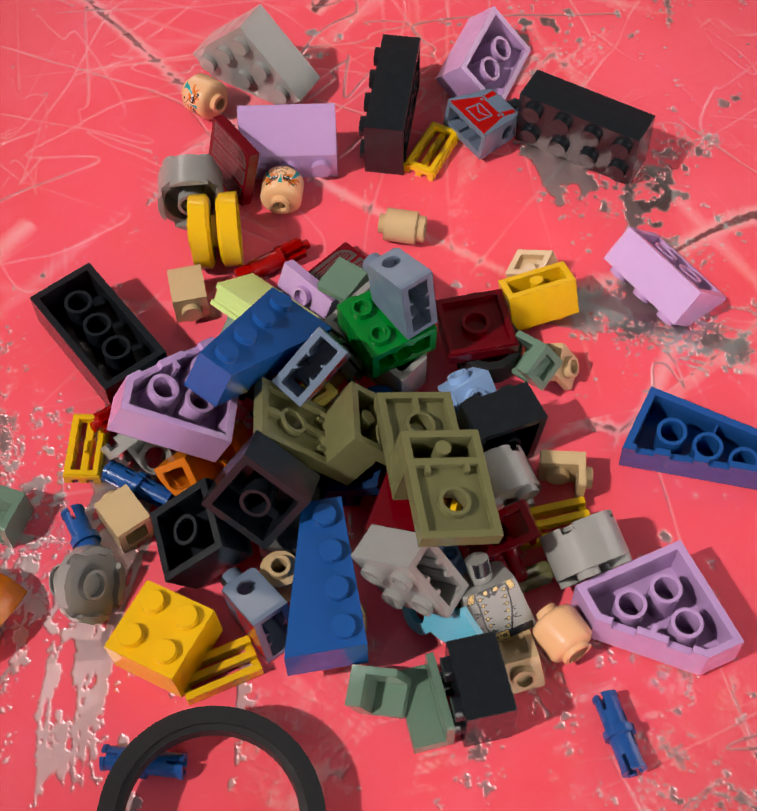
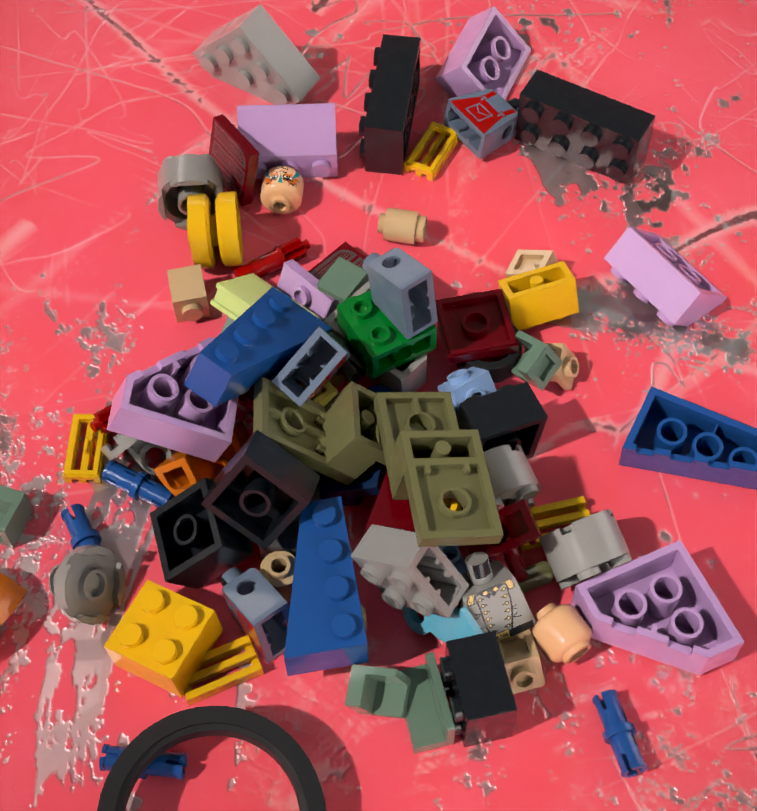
(96, 330): black brick -> none
(124, 517): tan brick -> none
(204, 96): light nougat head -> none
(564, 467): tan bracket -> none

